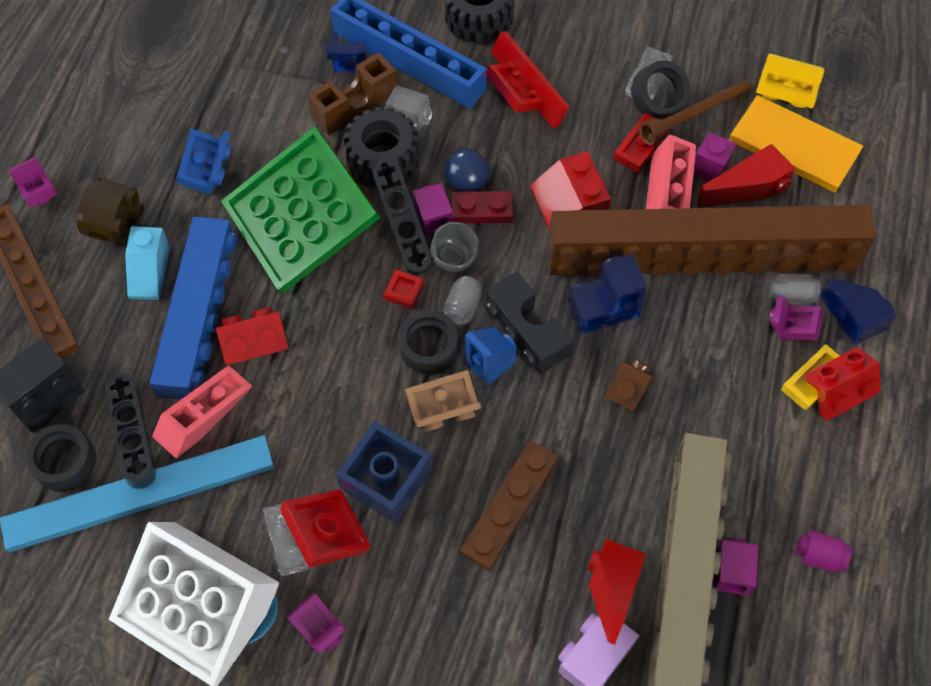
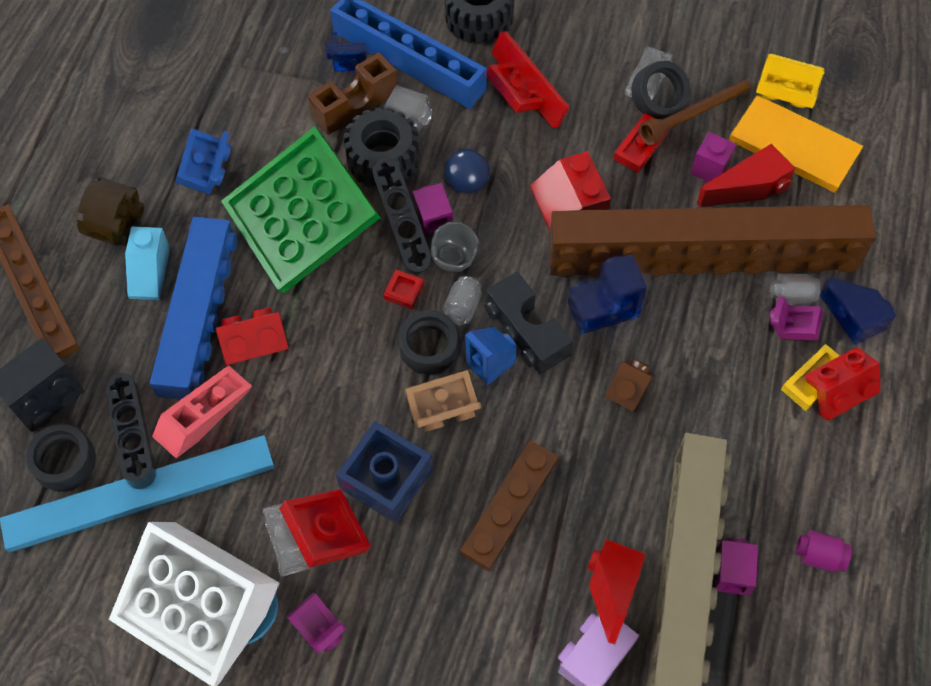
(33, 182): magenta bracket -> none
(482, 207): dark red plate -> none
(671, 174): coral brick -> none

